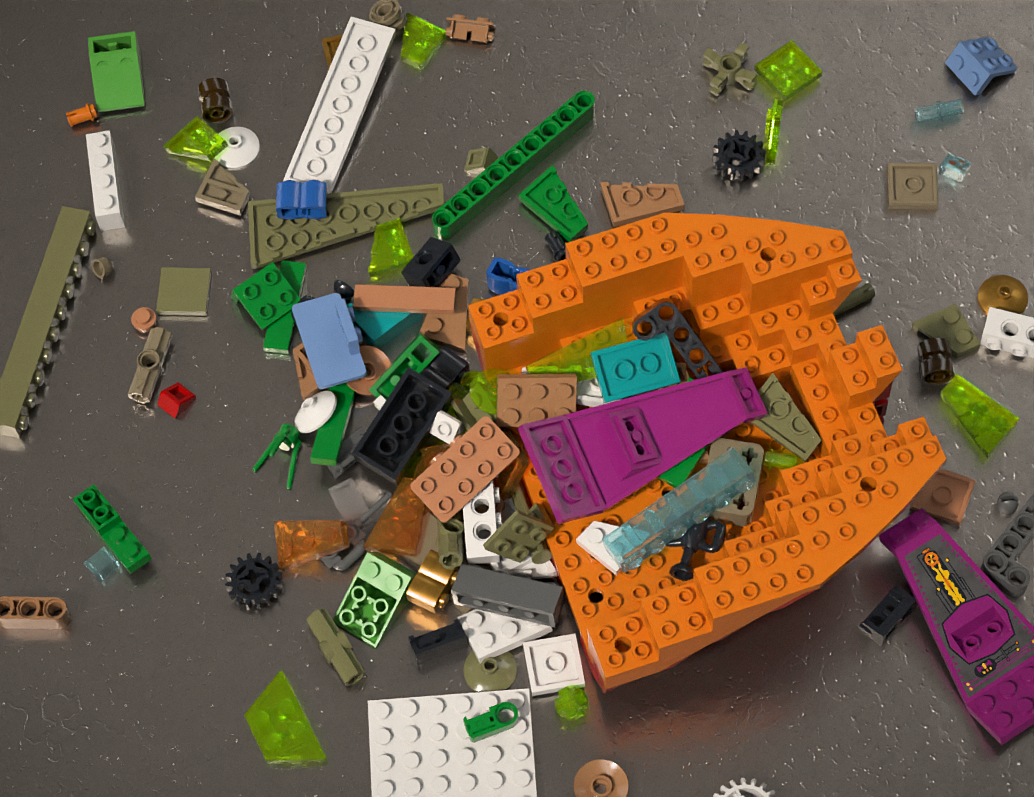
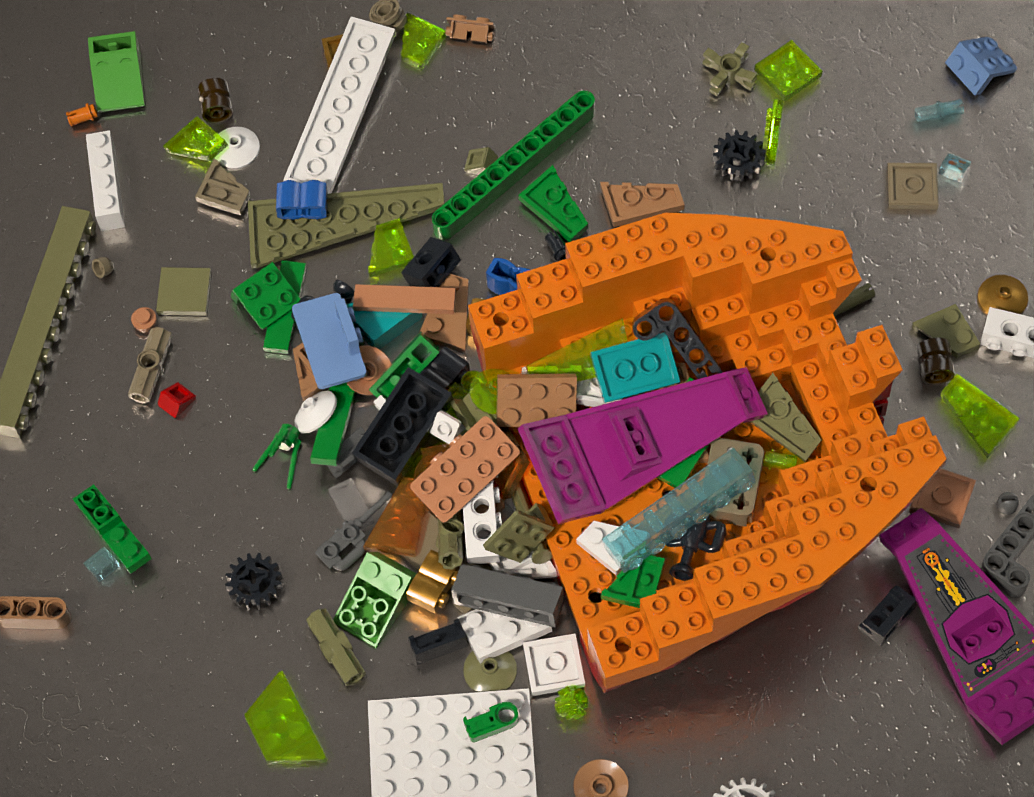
(308, 540): clear orange wing -> none
(636, 583): none -> green wing

